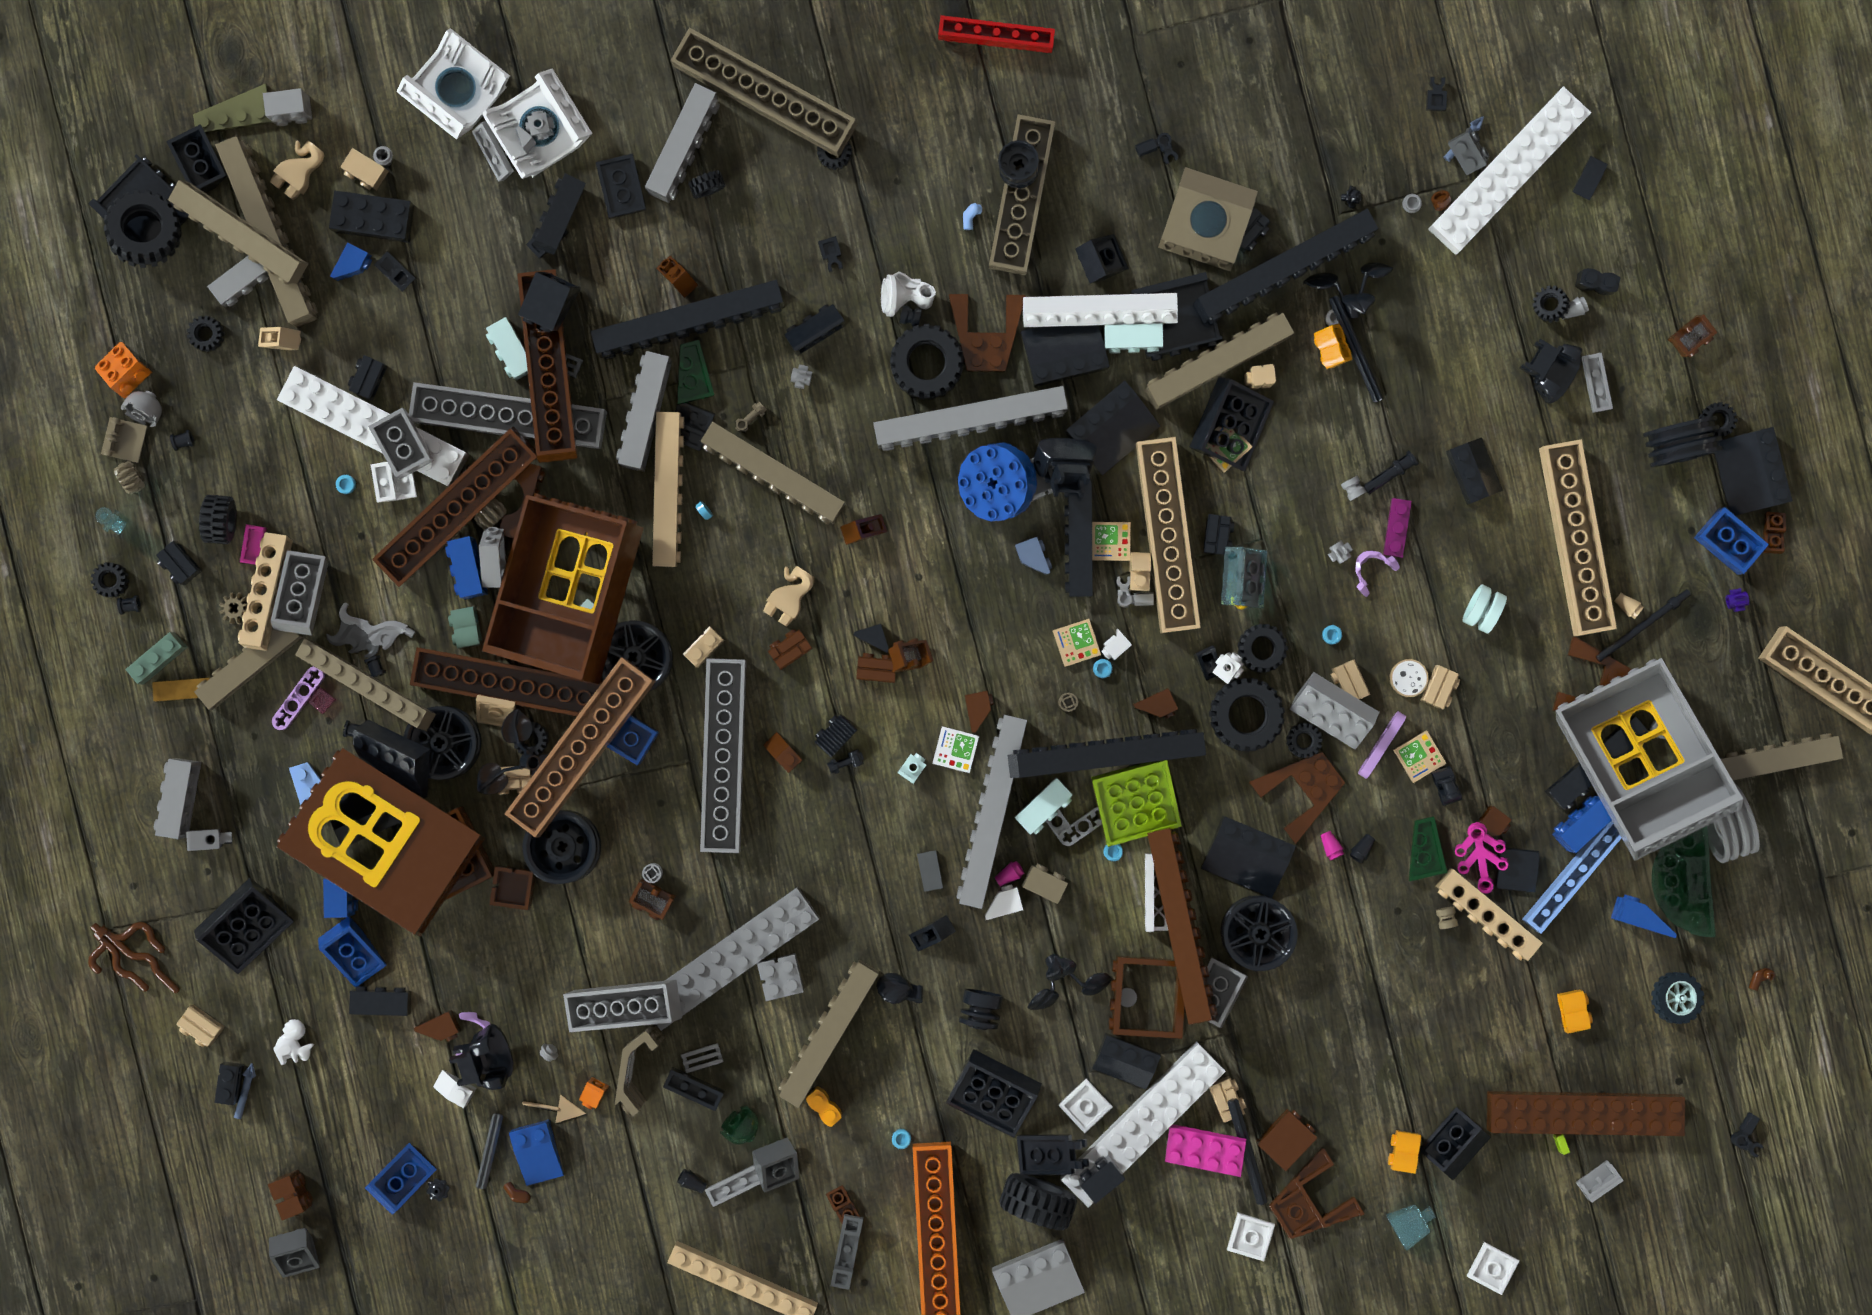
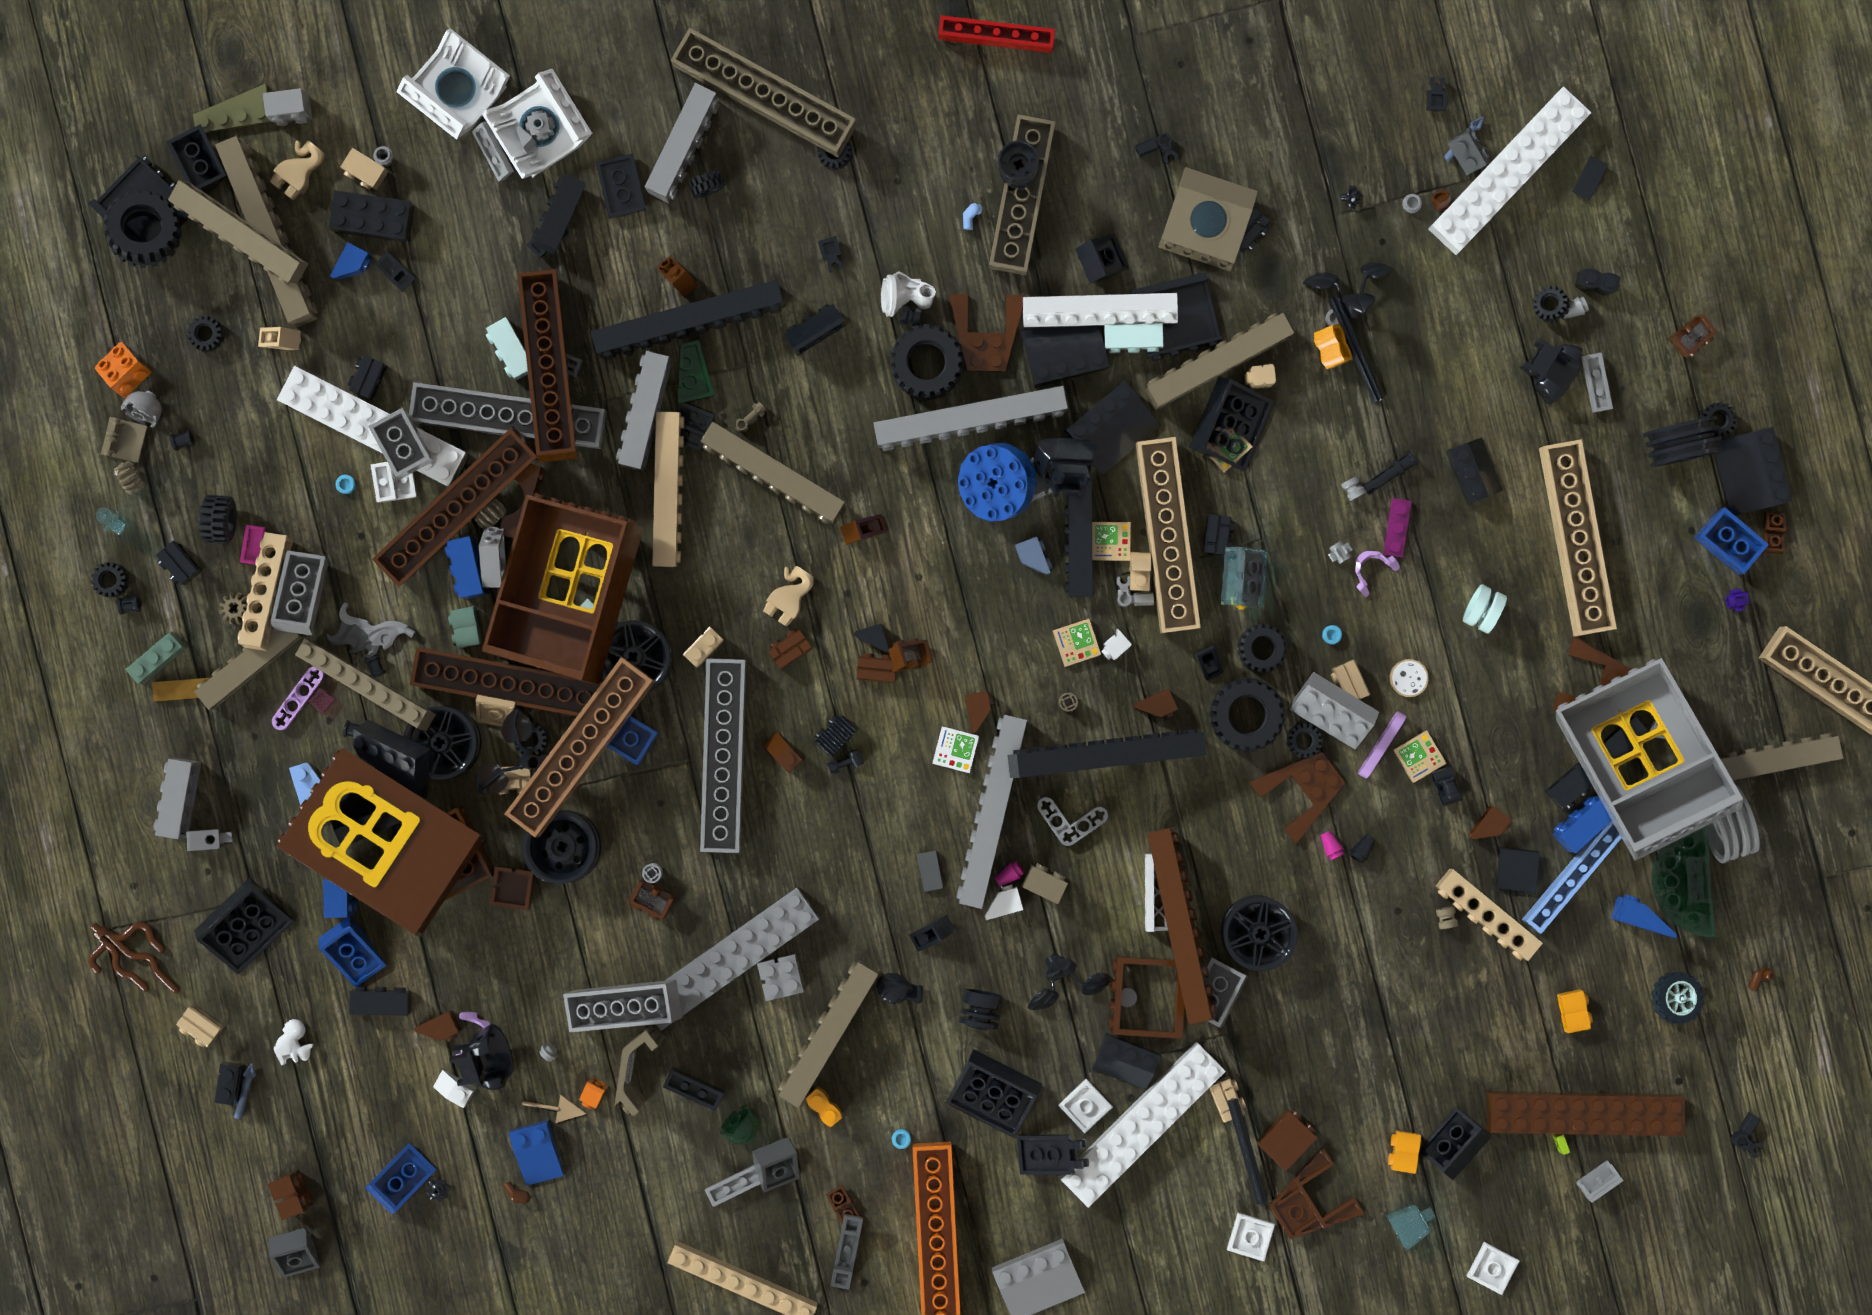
(238, 282): light grey brick -> none
(489, 1151): dark grey axle -> none
(548, 301): black slope -> none
(686, 1062): light grey tile -> none
(691, 1181): black cone -> none
(704, 510): medium azure tile -> none
(801, 376): light grey gear -> none
(912, 775): light aqua brick -> none
(1038, 1201): black tyre -> none
(1044, 807): light aqua brick -> none
(1101, 1178): black brick -> none
(1102, 668): medium azure tile -> none
(1113, 852): medium azure tile -> none
(1136, 801): lime plate -> none
(1205, 1150): dark pink plate -> none
(1224, 672): white brick -> none
(1248, 856): black slope -> none
(1289, 264): black brick -> none
(1426, 850): dark green wing -> none
(1440, 687): tan brick -> none
(1481, 854): dark pink plant -> none
(1629, 605): tan cone -> none
(1672, 604): black bar -> none

